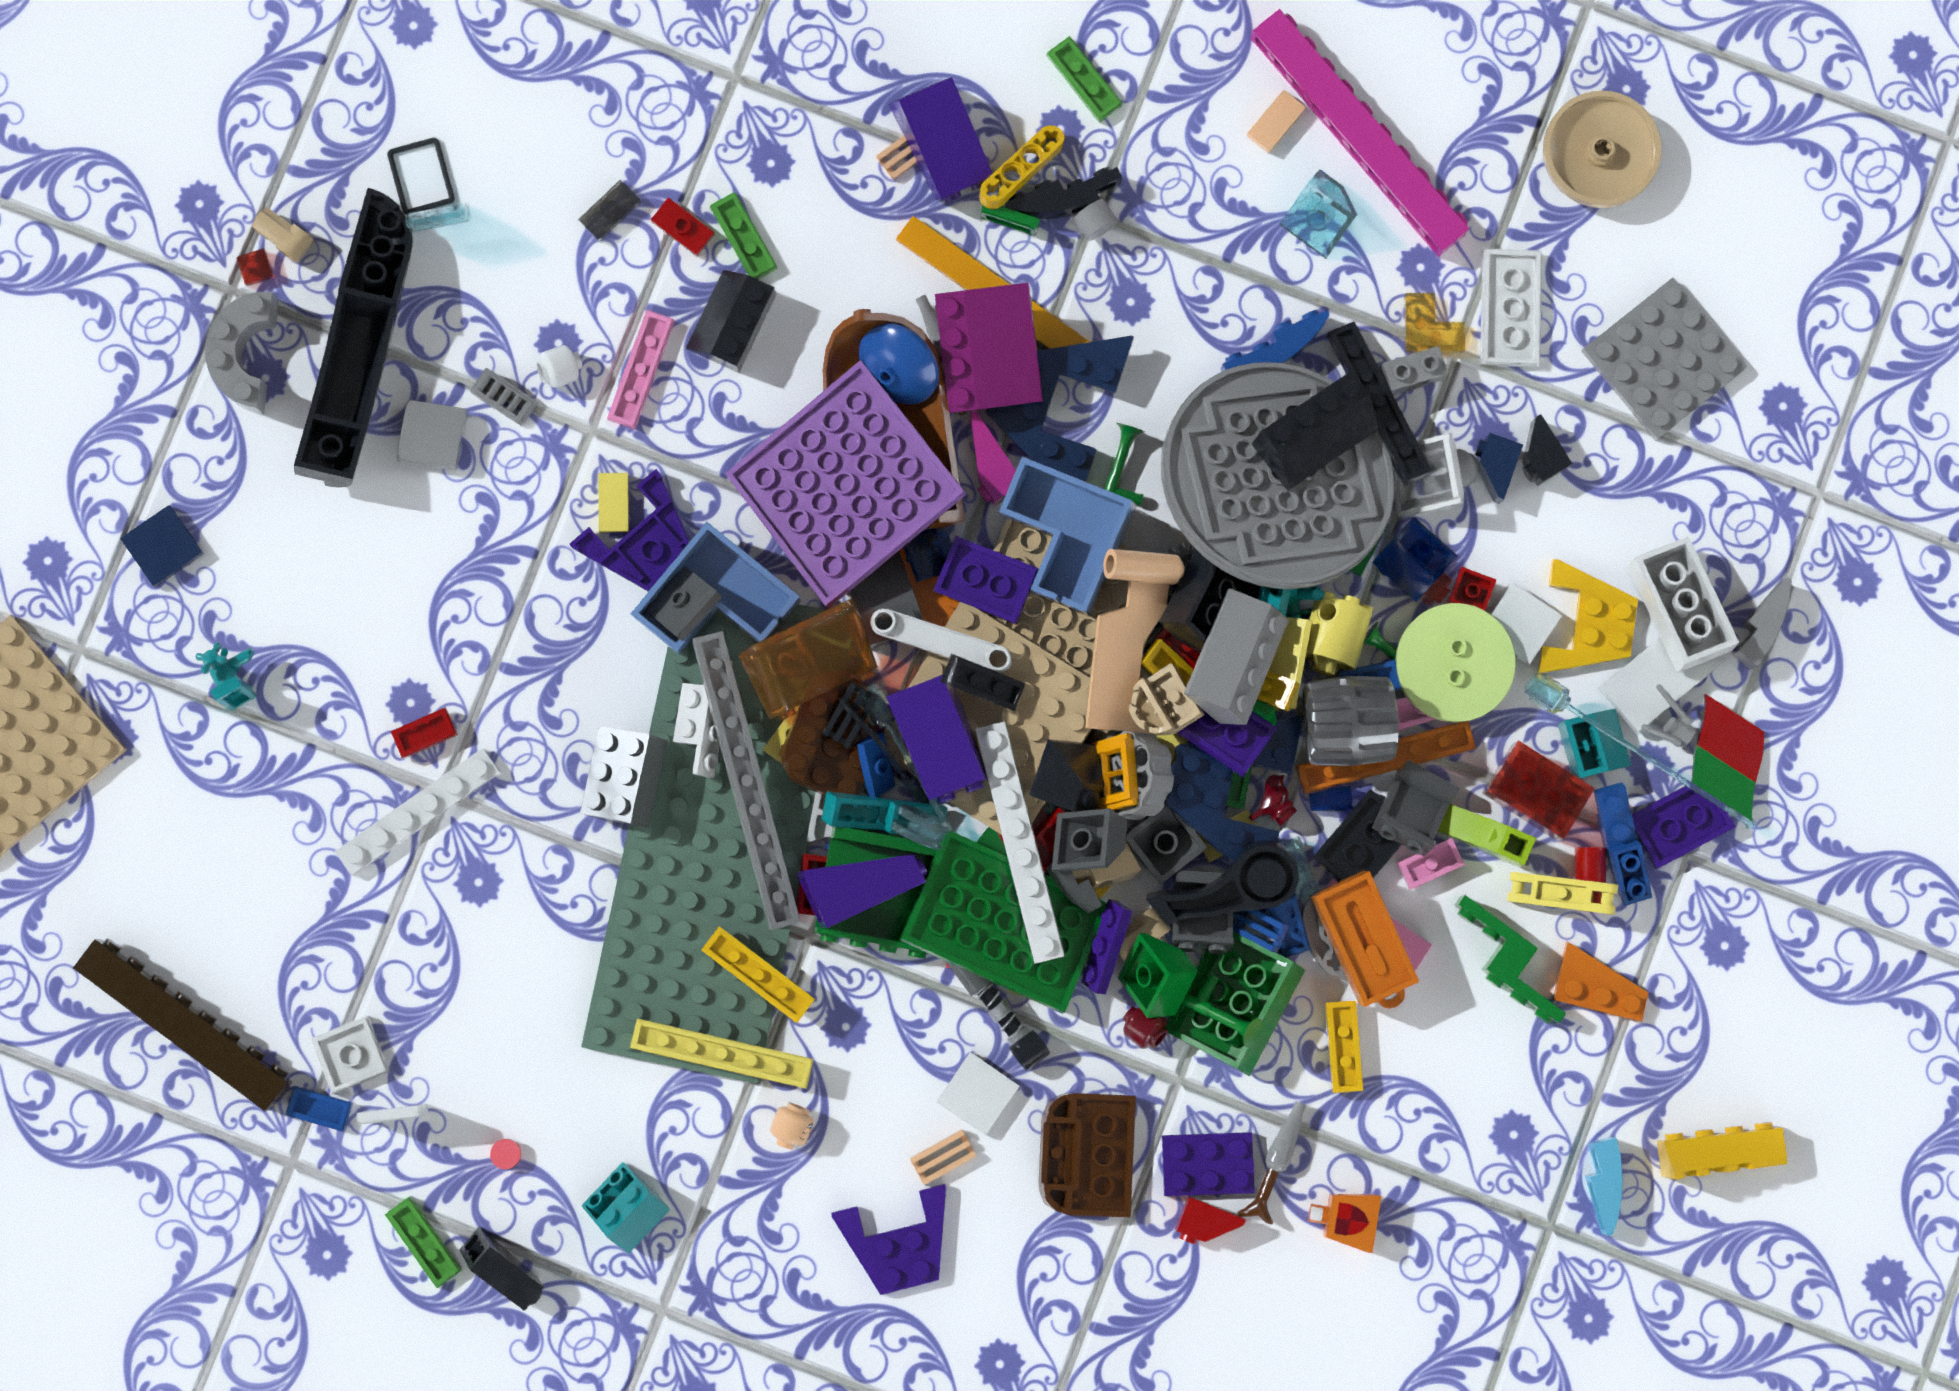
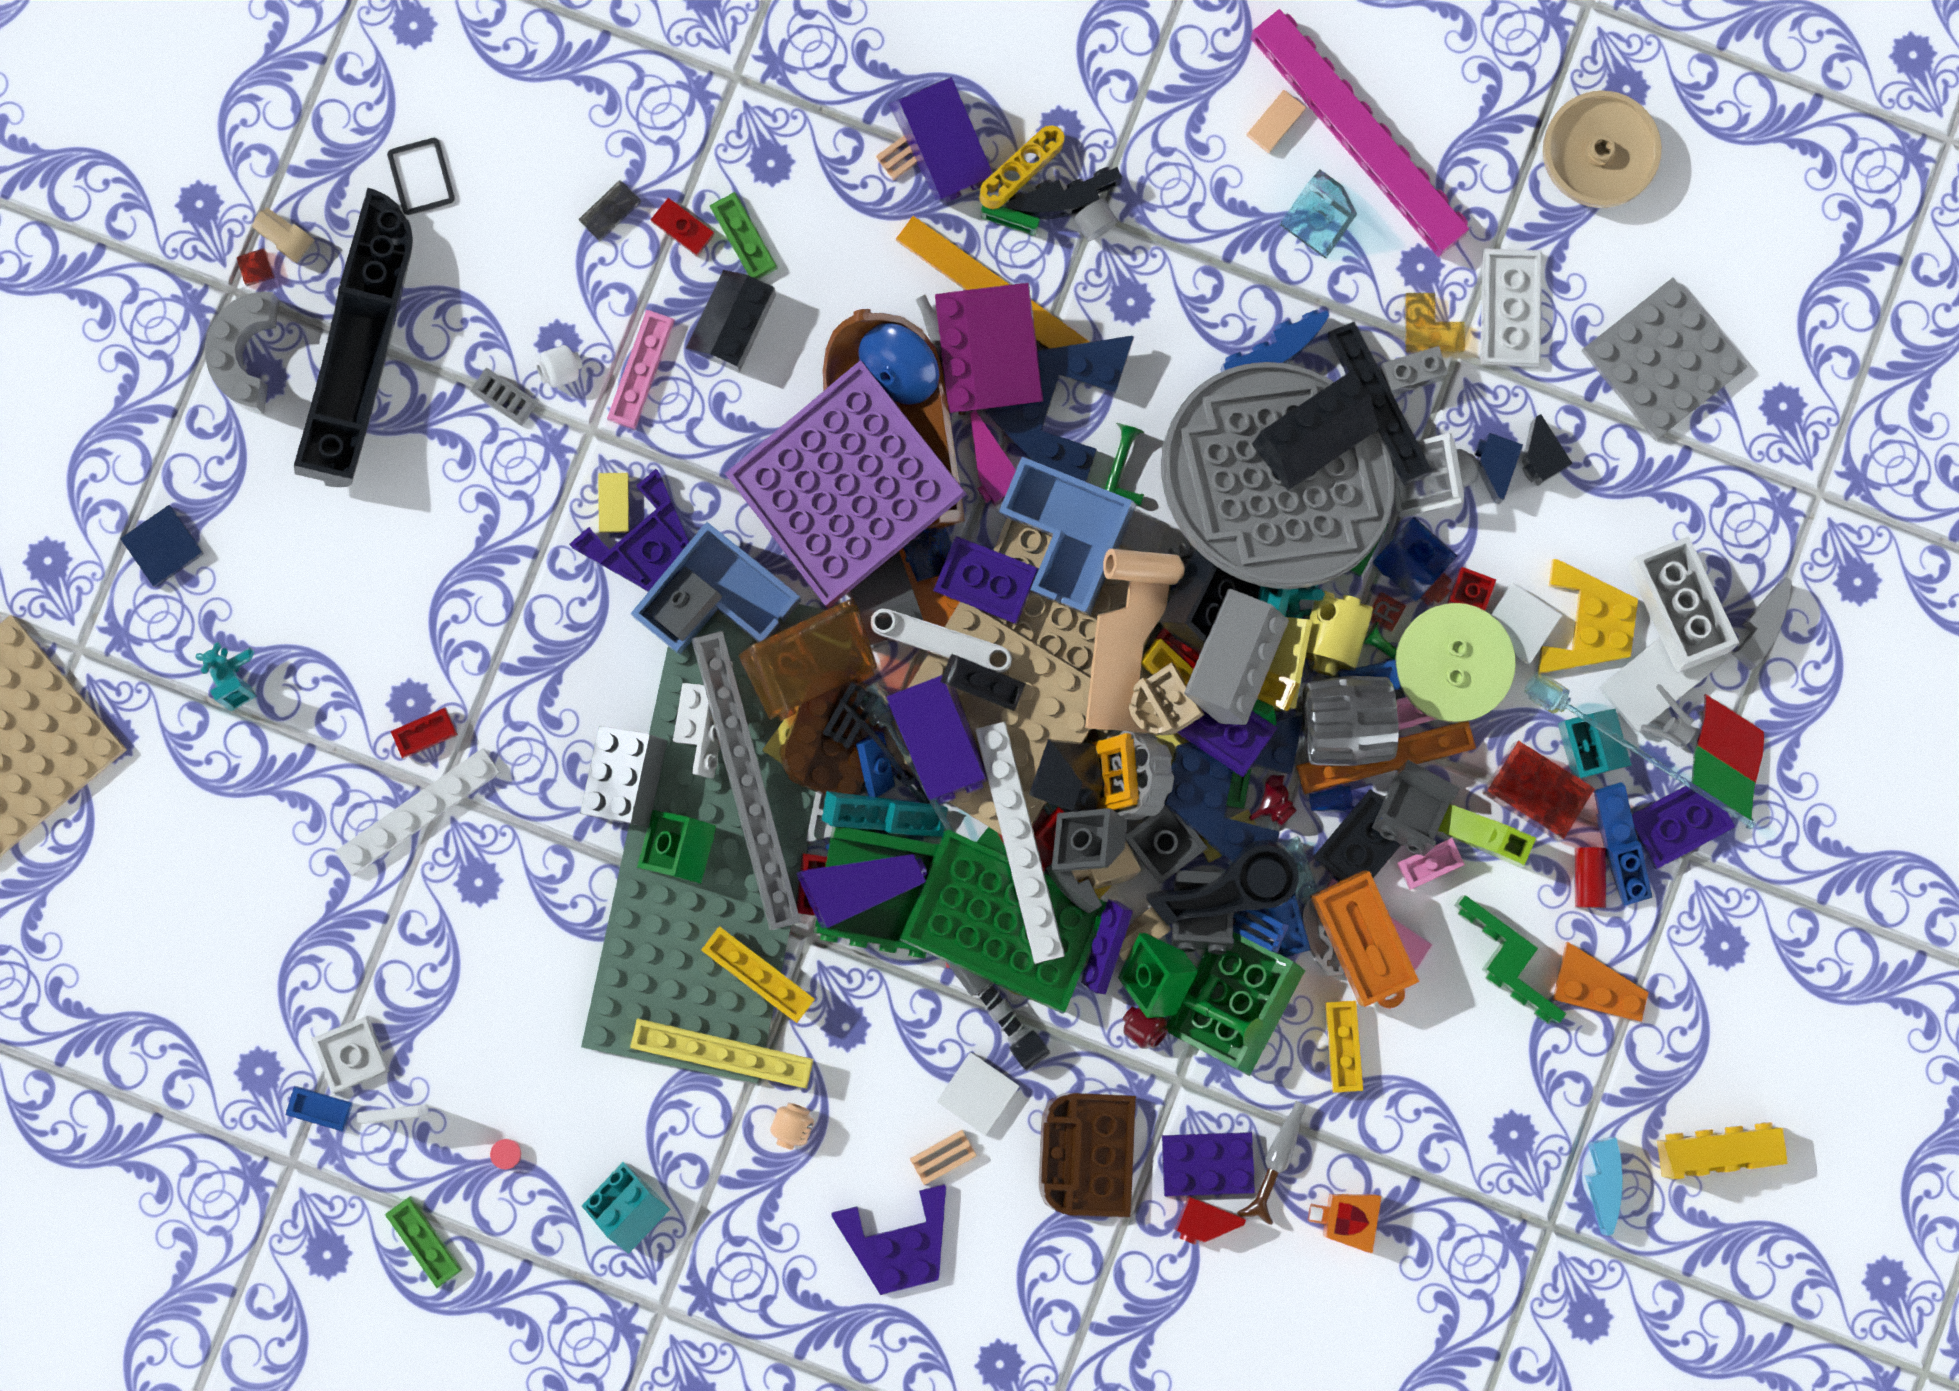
(183, 1024): dark brown brick -> none
(431, 435): light grey slope -> none
(438, 217): clear light blue slope -> none
(501, 1269): black slope -> none
(677, 846): none -> green slope
(923, 827): clear light blue head -> none
(1084, 79): bright green tile -> none
(1386, 611): none -> clear red tile
(1562, 893): light yellow plate -> none

